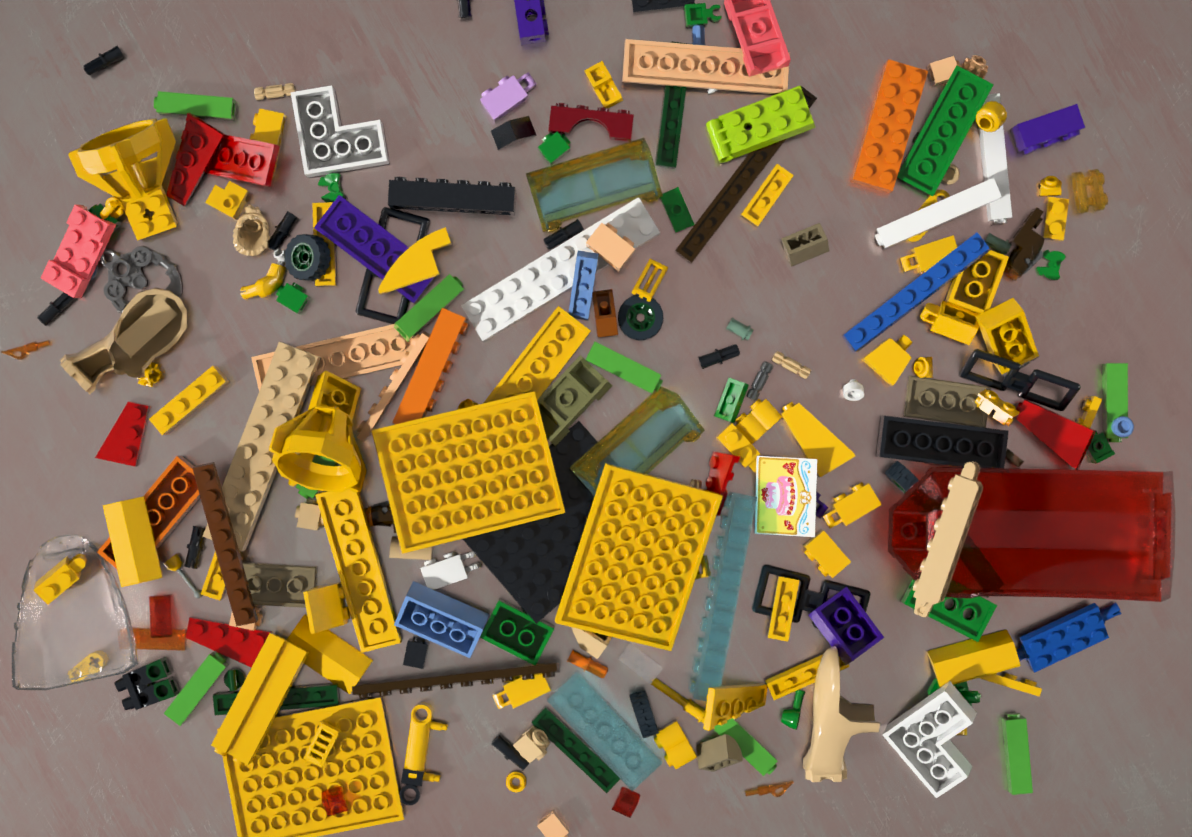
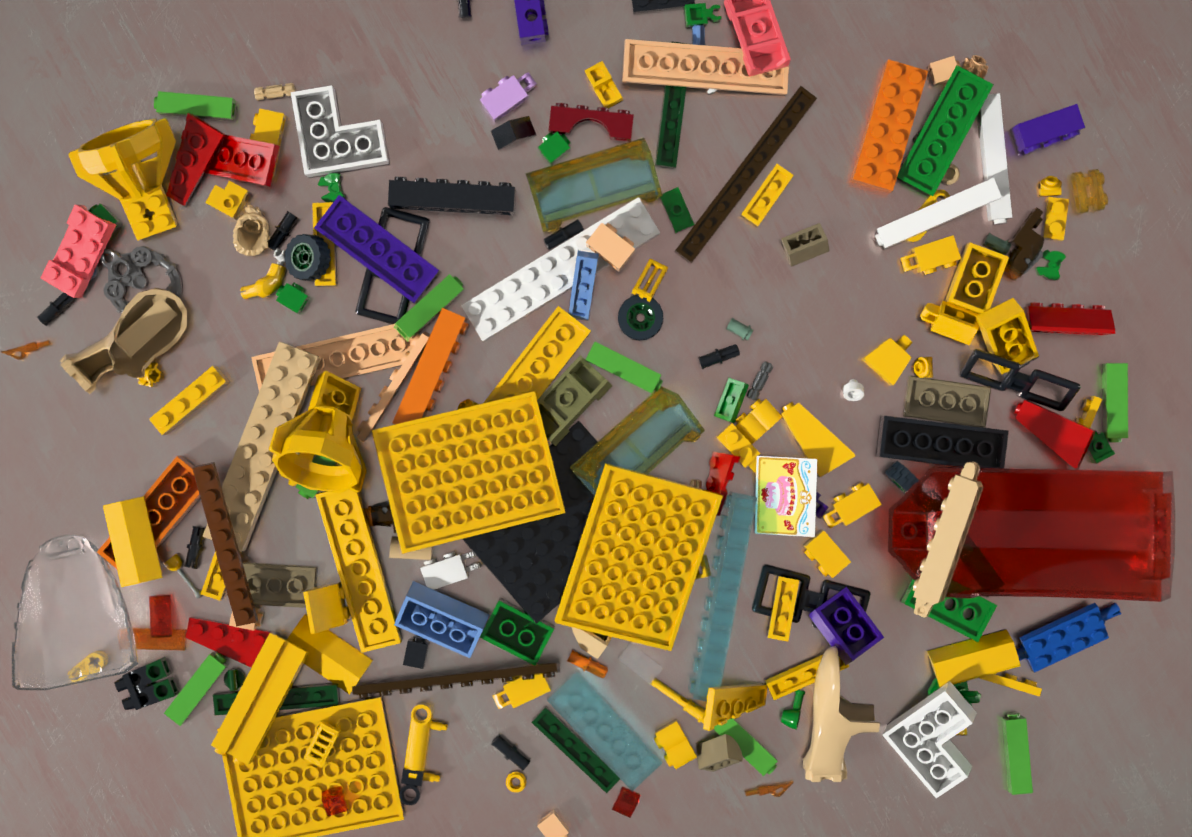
(60, 578): yellow brick -> none
(103, 60): black axle -> none
(112, 208): yellow plate -> none
(126, 436): red wing -> none
(309, 515): tan brick -> none
(415, 263): yellow slope -> none
(532, 744): tan brick -> none
(605, 313): dark orange slope -> none
(644, 713): black wheel -> none
(771, 122): lime hinge -> none
(791, 365): tan axle -> none
(917, 292): blue plate -> none
(991, 116): yellow head -> none
(1004, 412): yellow hinge -> none
(1014, 458): dark tan tile -> none
(1069, 320): none -> red slope
(1122, 426): medium blue tile -> none

